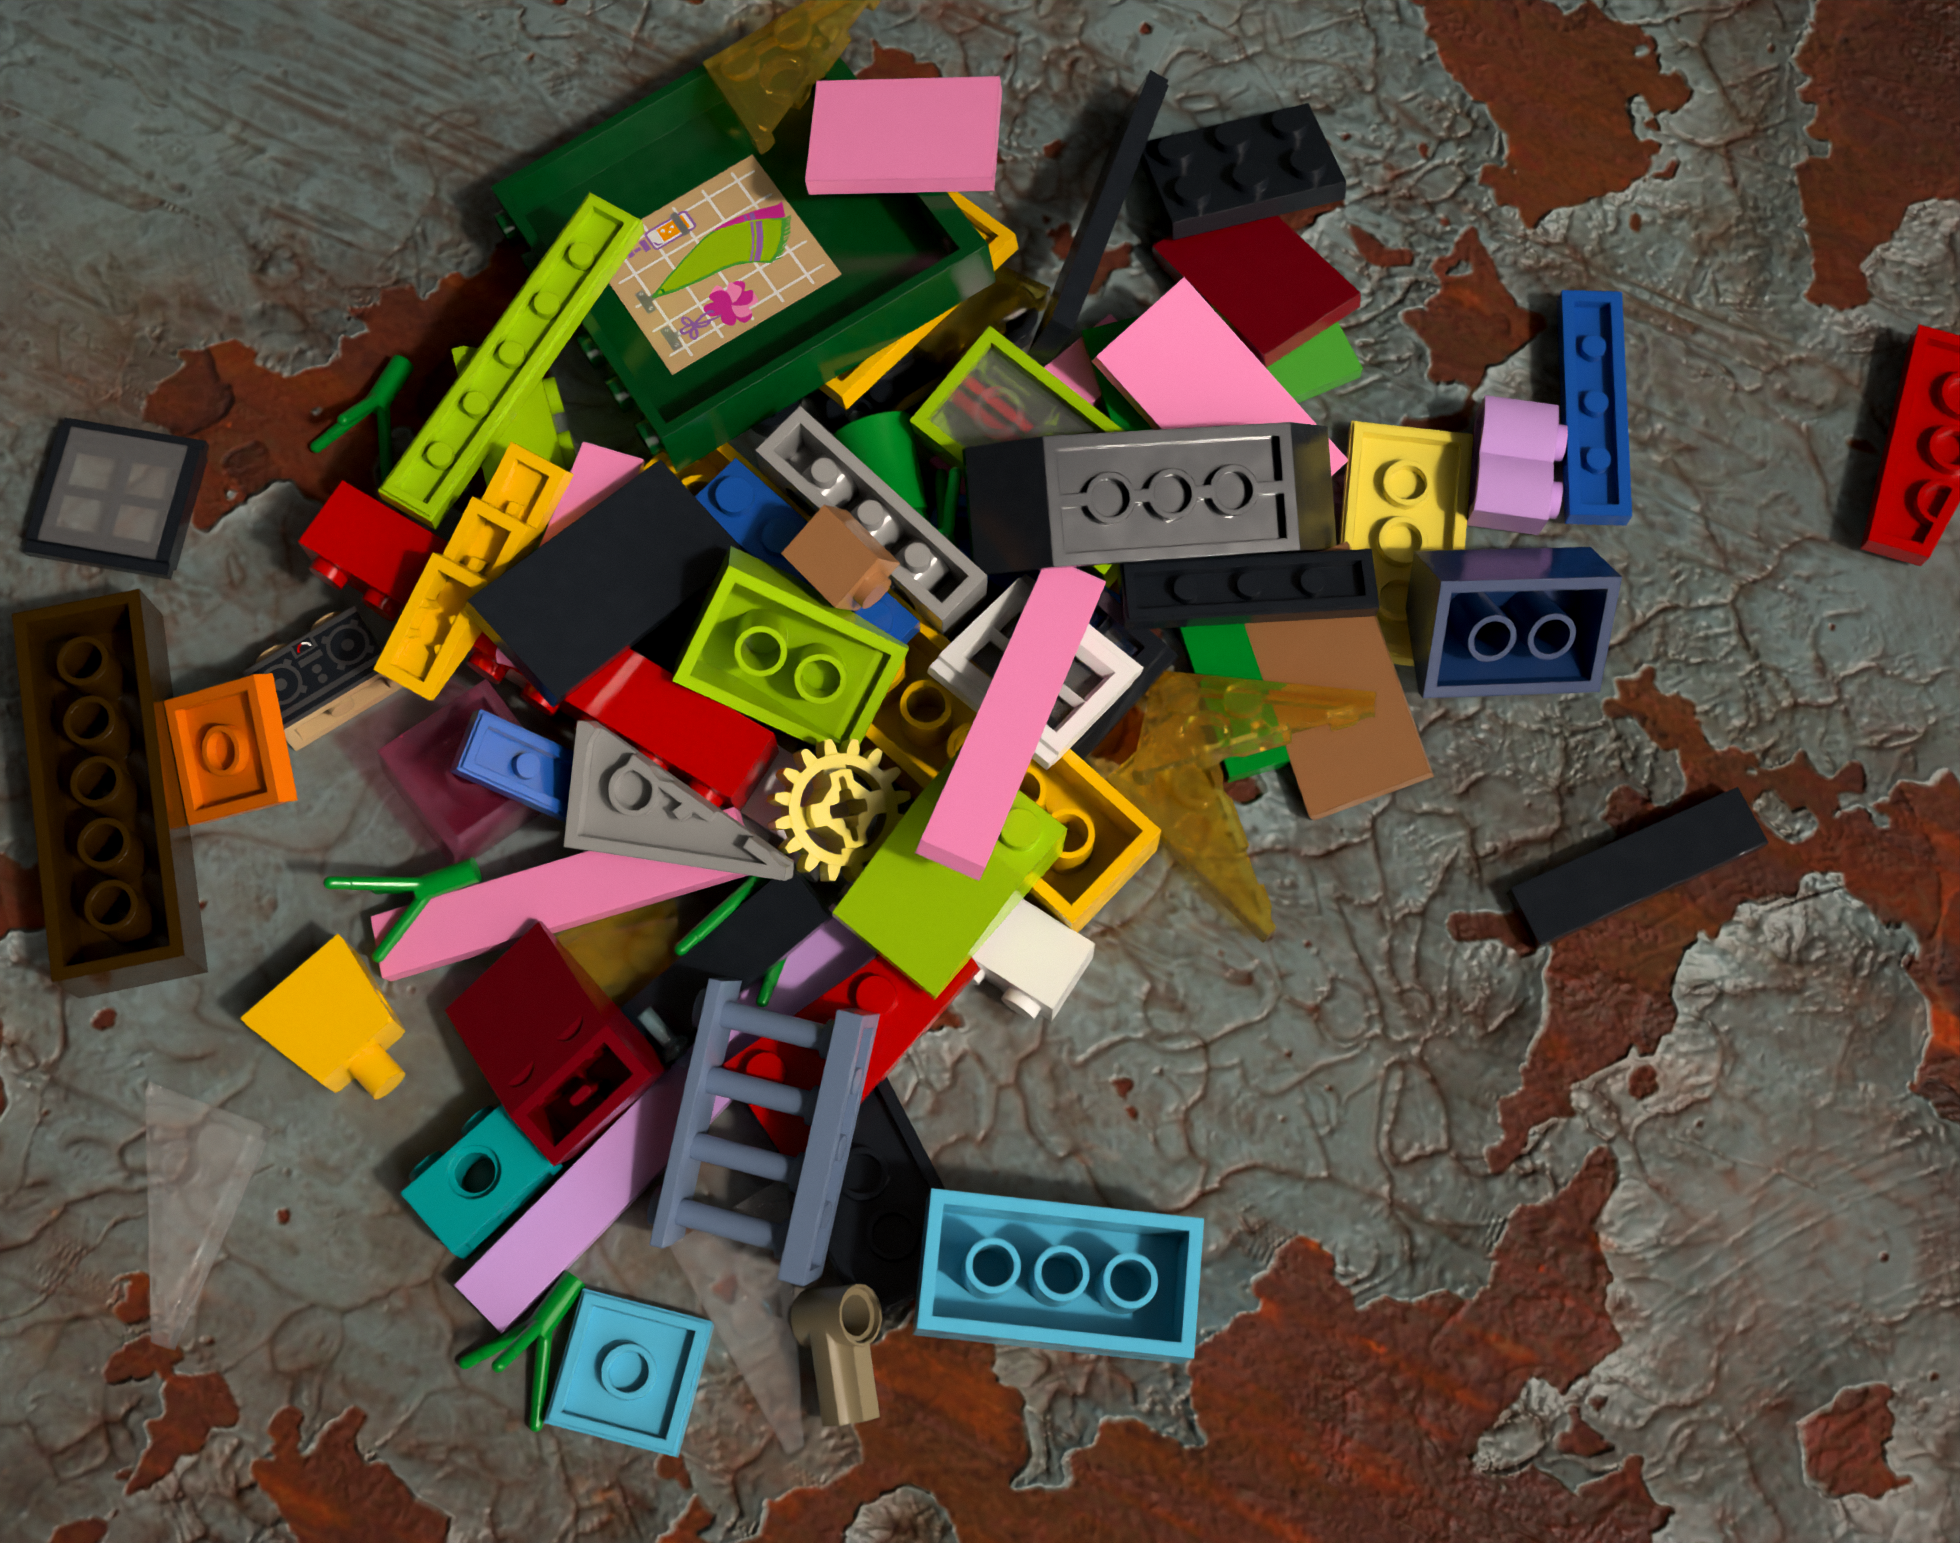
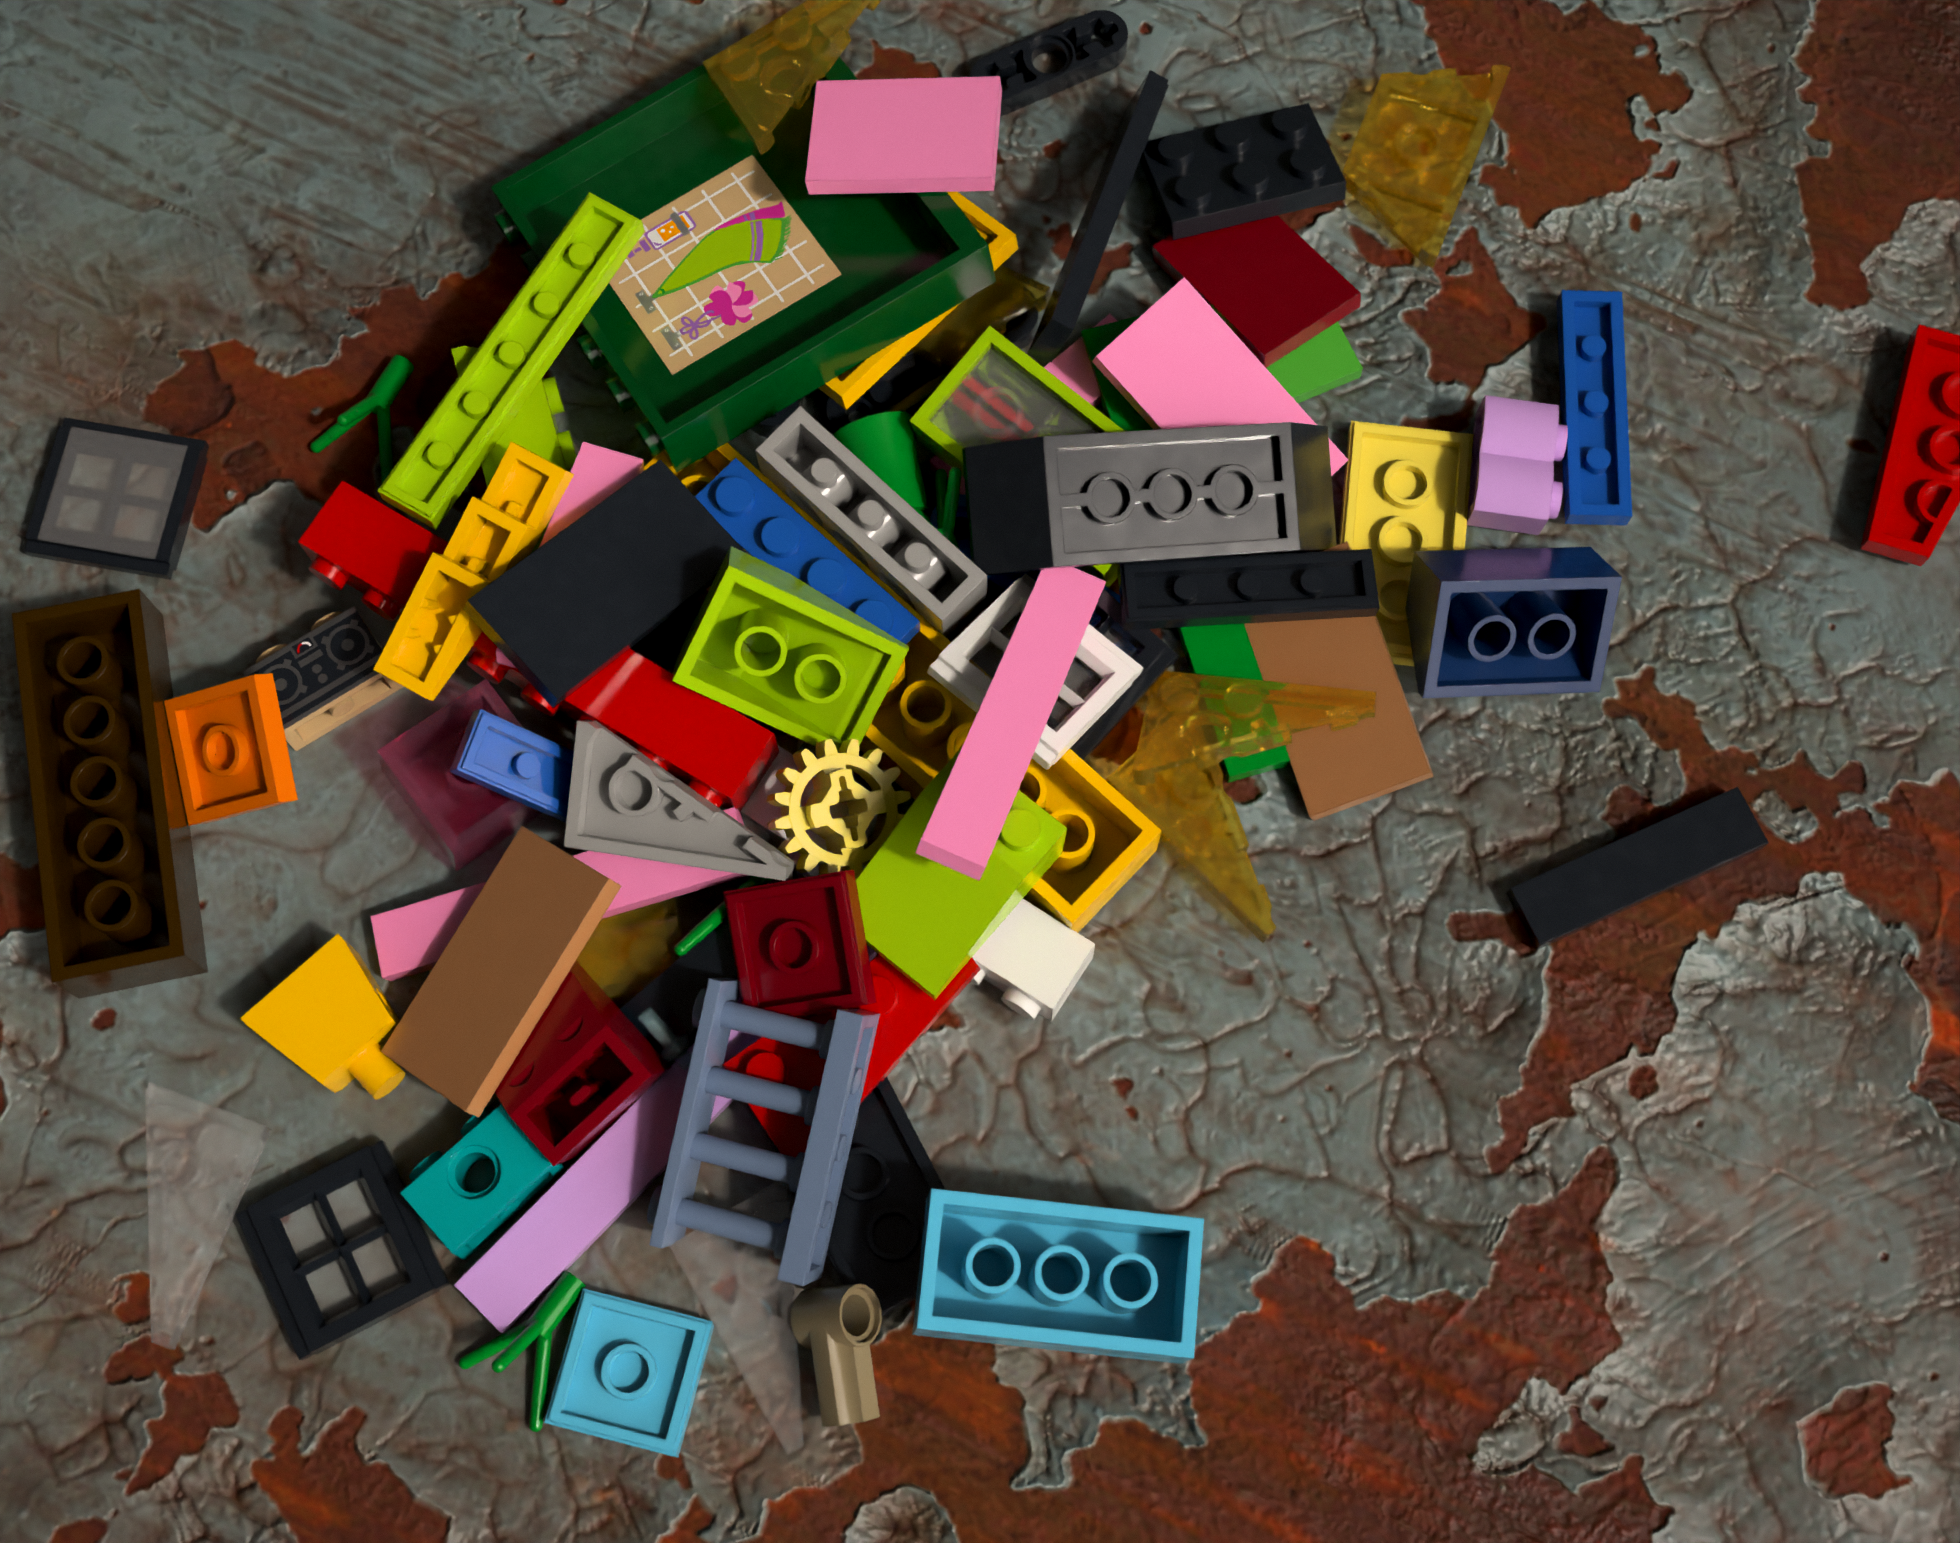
(342, 1250): none -> black piece
(424, 887): green plant -> none
(500, 971): none -> medium nougat tile
(801, 945): none -> dark red tile
(841, 559): medium nougat brick -> none
(1058, 40): none -> black beam
(1420, 151): none -> clear yellow wing

